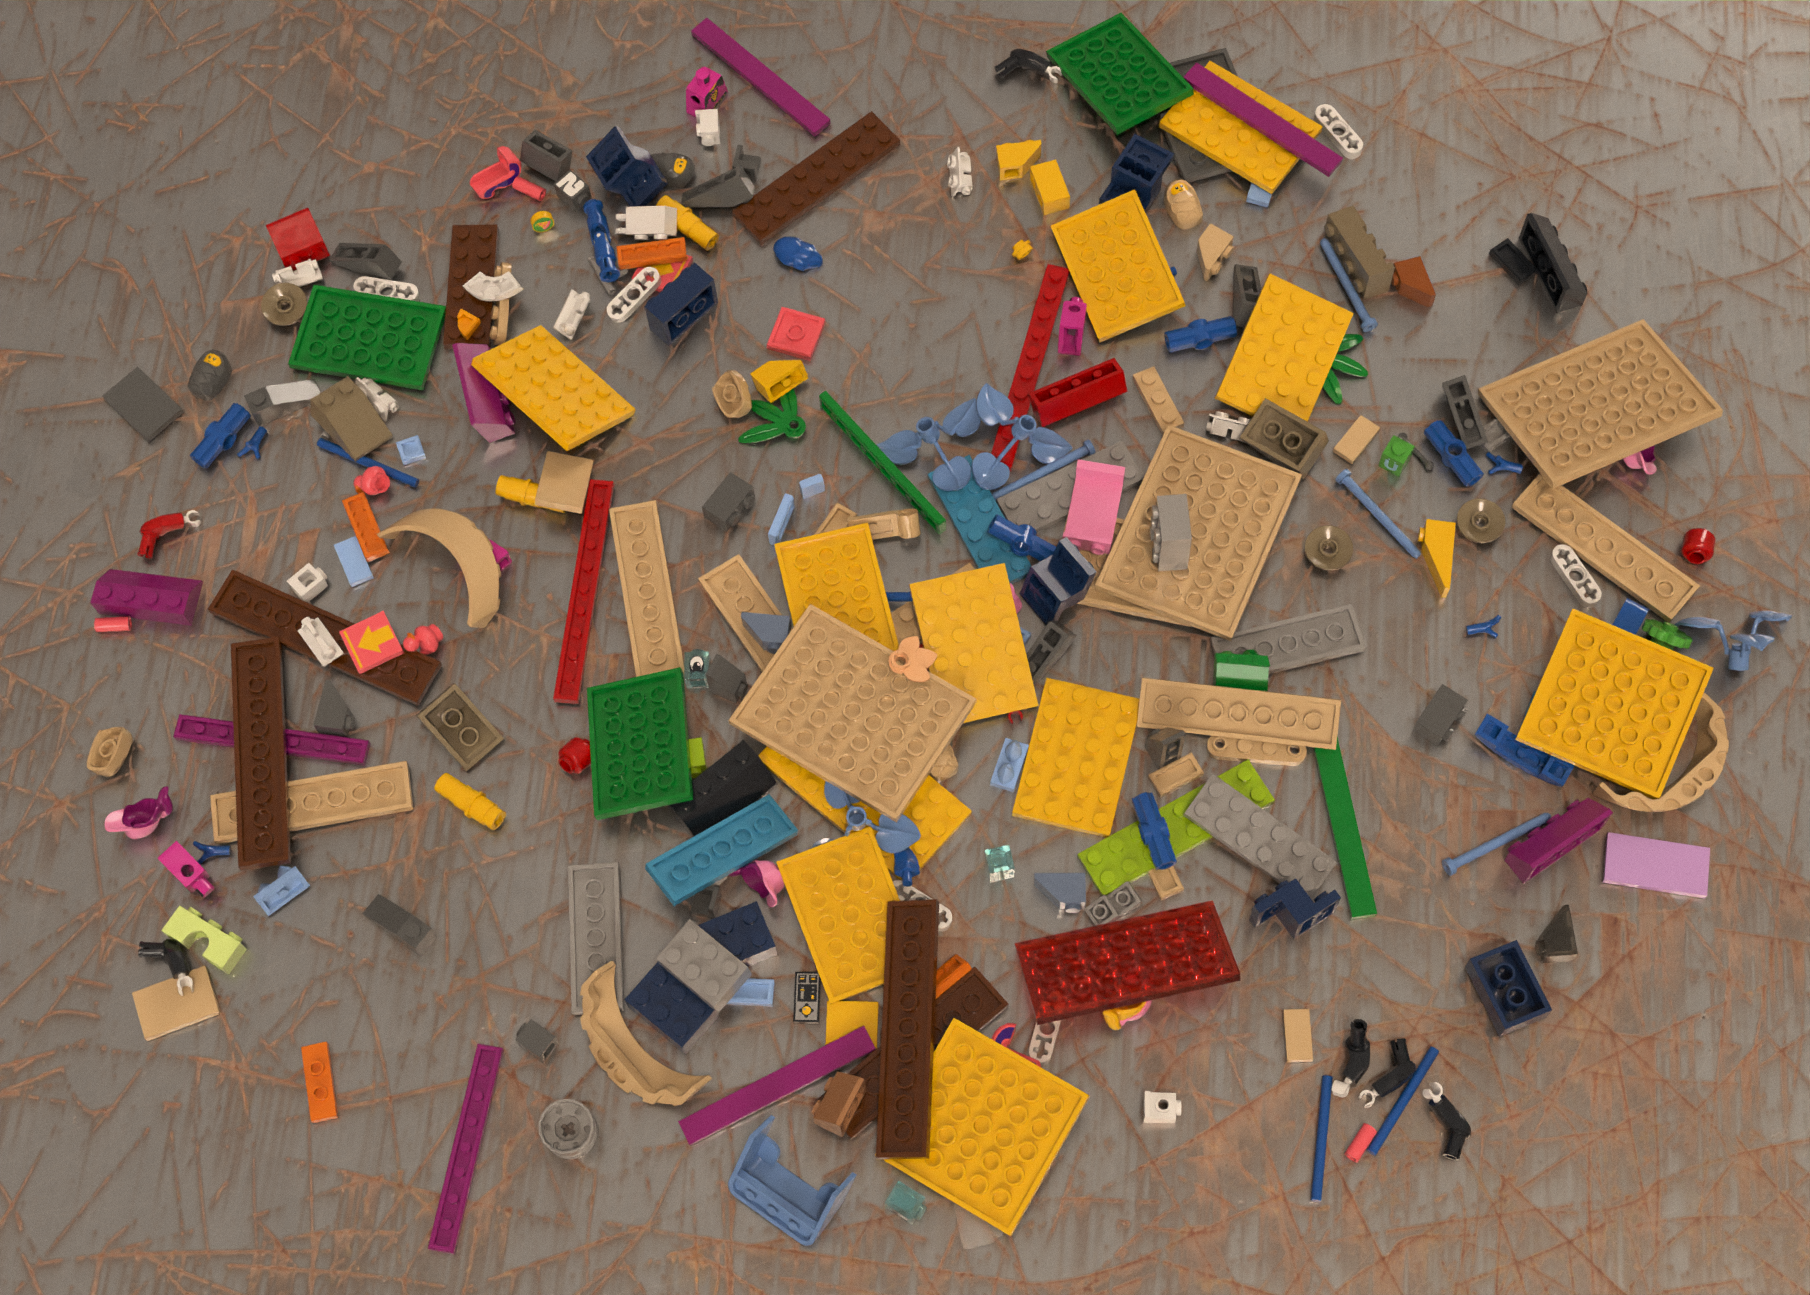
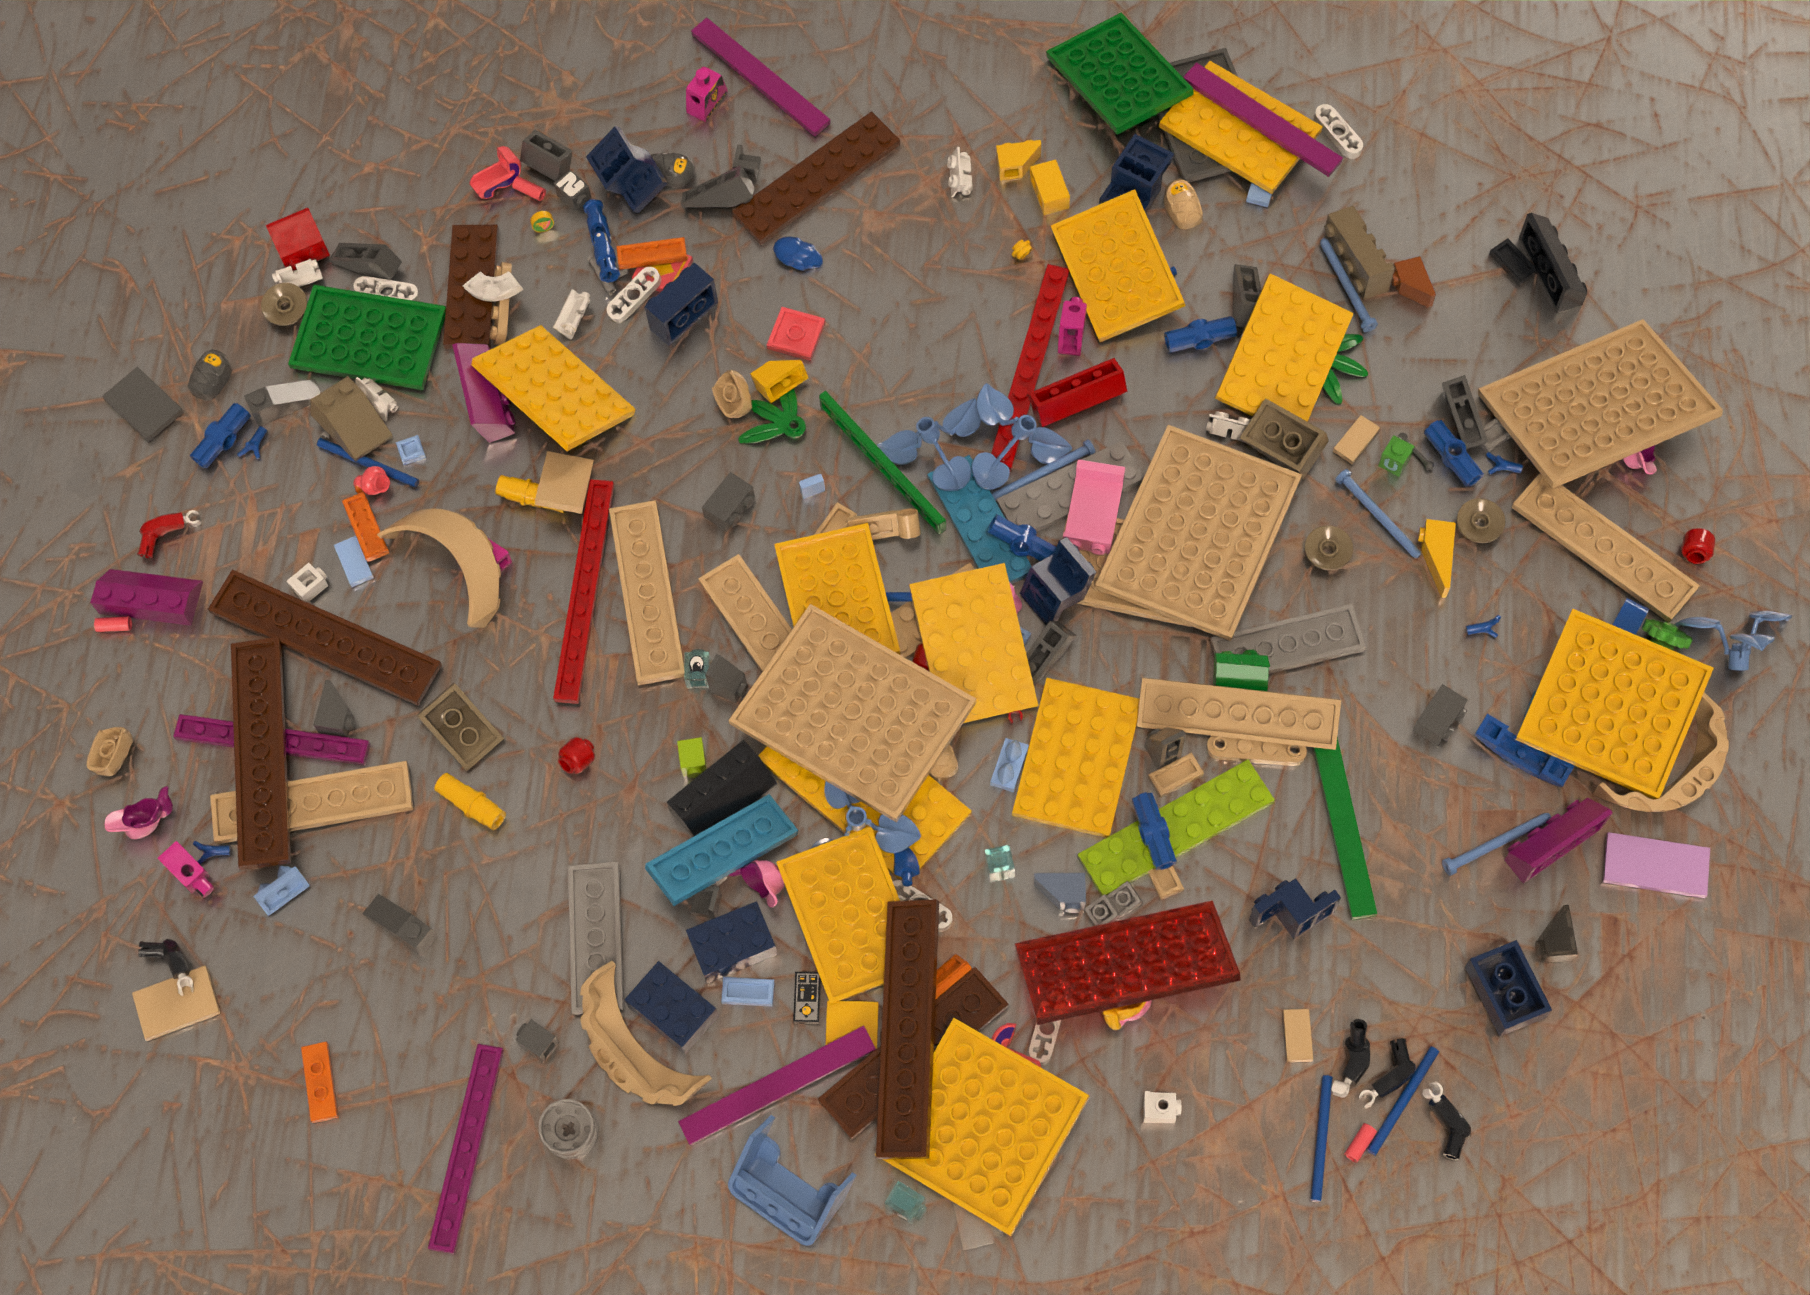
(187, 927): yellowish green arch -> none
(320, 640): white hinge -> none
(371, 642): coral tile -> none
(424, 637): coral animal -> none
(467, 323): light orange tile -> none
(639, 744): green plate -> none
(648, 222): white hinge -> none
(691, 225): yellow piece -> none
(704, 966): light grey brick -> none
(708, 126): white brick -> none
(767, 629): sand blue slope -> none
(781, 519): light blue tile -> none
(839, 1103): medium nougat slope -> none
(916, 660): light nougat plate -> none
(1027, 60): black arm -> none
(1157, 399): tan plate -> none
(1171, 532): light grey brick -> none
(1212, 249): tan slope -> none
(1258, 836): light grey plate -> none
(1591, 586): white beam -> none

